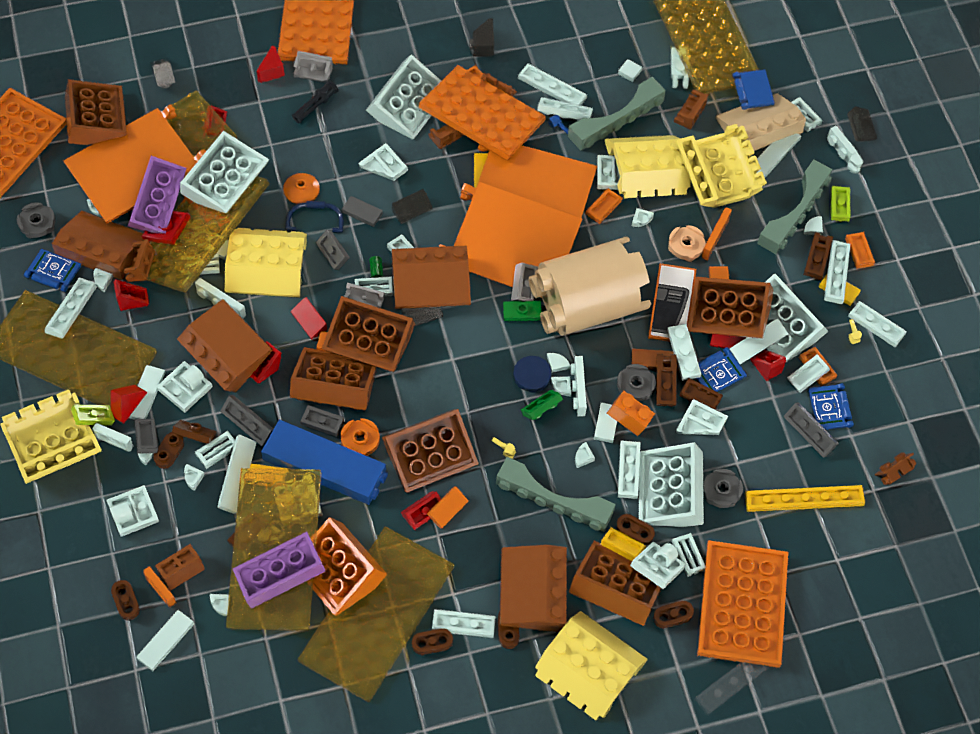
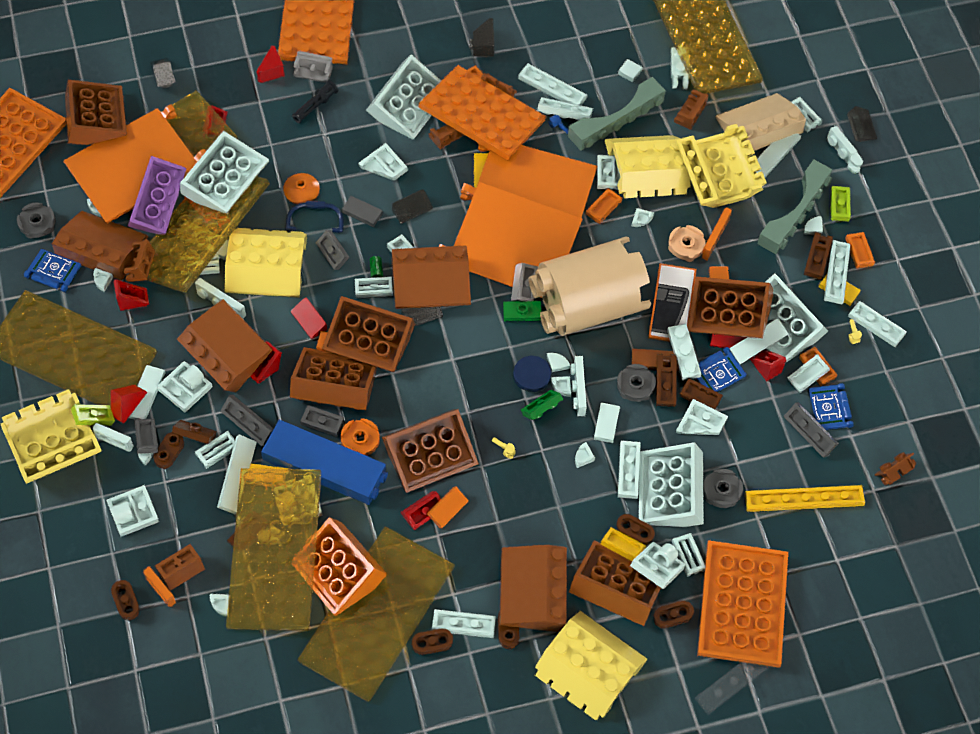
(70, 308): light aqua tile -> none
(165, 640): light aqua tile -> none
(173, 230): red tile -> none
(193, 476): light aqua tile -> none
(278, 570): medium lavender slope -> none
(365, 295): light grey hinge -> none
(591, 511): sand green arch -> none
(630, 413): orange brick -> none
(753, 89): blue piece -> none

